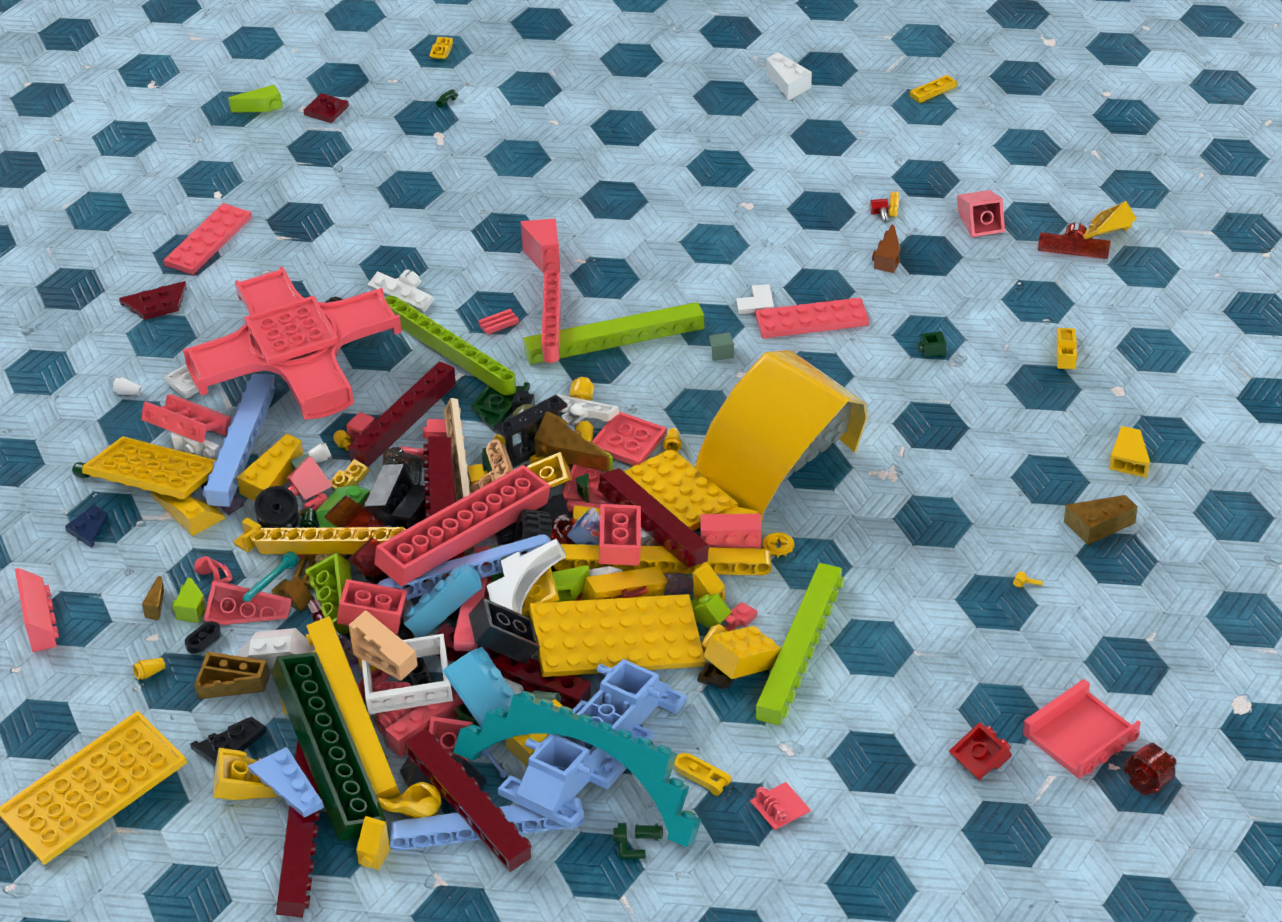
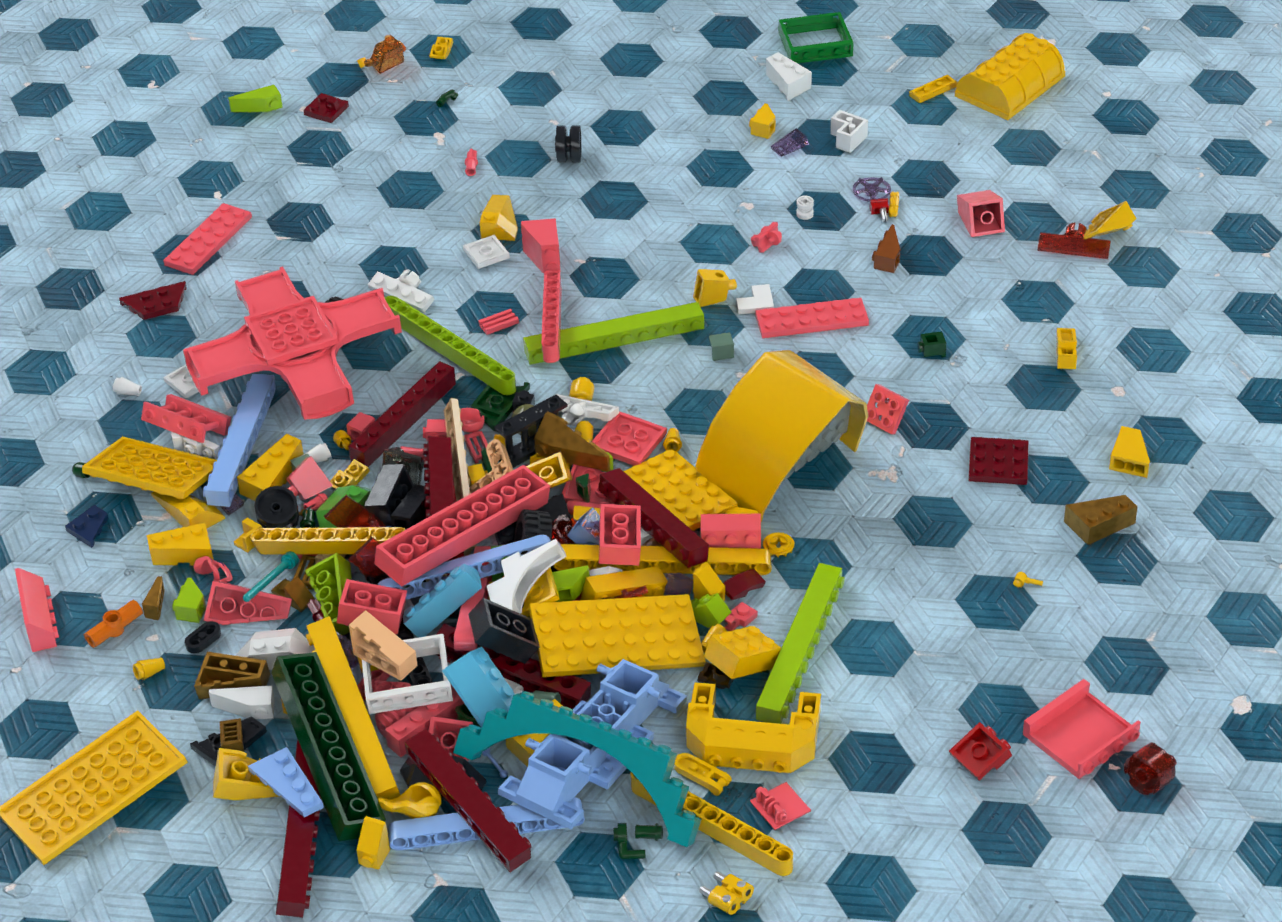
(113, 623): none -> orange piece
(180, 545): none -> yellow wedge
(225, 737): none -> pearl gold slope
(245, 701): none -> white slope
(385, 55): none -> clear orange torso
(471, 162): none -> coral axle
(471, 420): none -> coral hair
(471, 449): none -> coral tile
(486, 251): none -> white plate
(499, 219): none -> yellow wedge
(567, 143): none -> black wheel
(712, 286): none -> yellow torso
(729, 894): none -> yellow piece
(732, 832): none -> yellow beam
(742, 583): none -> dark red slope
(752, 743): none -> yellow wedge
(763, 123): none -> yellow slope
(767, 237): none -> coral hips
(797, 140): none -> clear purple slope
(805, 207): none -> white wheel
(820, 51): none -> green window
(849, 130): none -> white brick
(871, 189): none -> clear purple wheel
(890, 411): none -> coral plate
(998, 460): none -> dark red plate
(1013, 76): none -> yellow container

